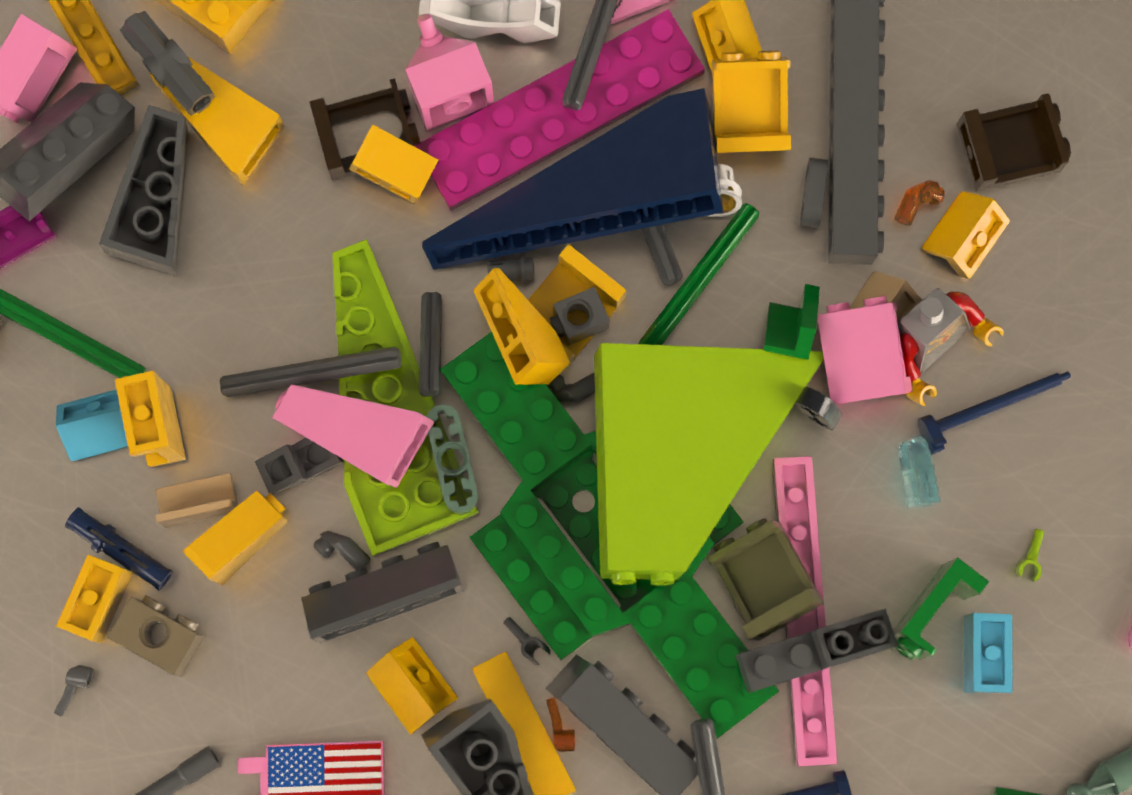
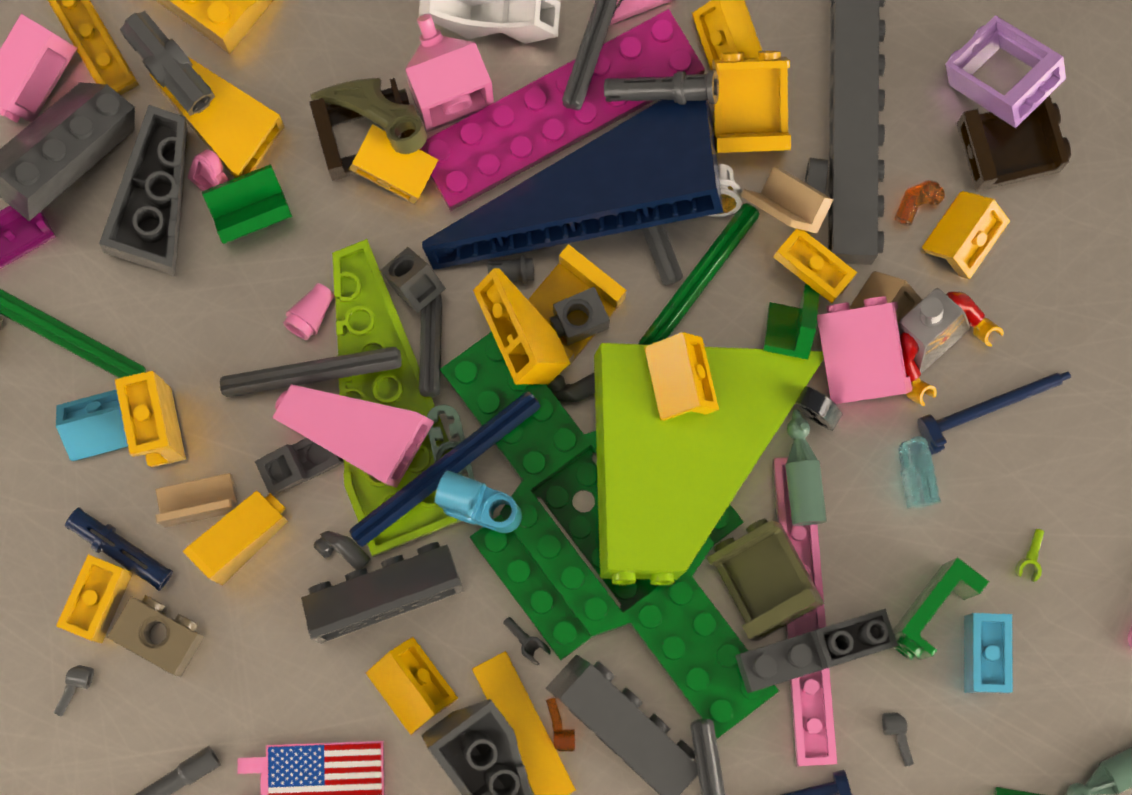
(207, 170): none -> bright pink tile
(247, 204): none -> green panel
(308, 313): none -> bright pink cone
(367, 99): none -> olive piece
(412, 279): none -> dark grey brick
(453, 461): none -> dark blue axle
(475, 502): none -> medium azure piece
(679, 87): none -> dark grey pin
(681, 376): none -> yellow panel
(791, 201): none -> tan panel
(804, 477): none -> sand green wheel
(815, 265): none -> yellow panel
(896, 724): none -> dark grey hand
(1028, 93): none -> lavender window

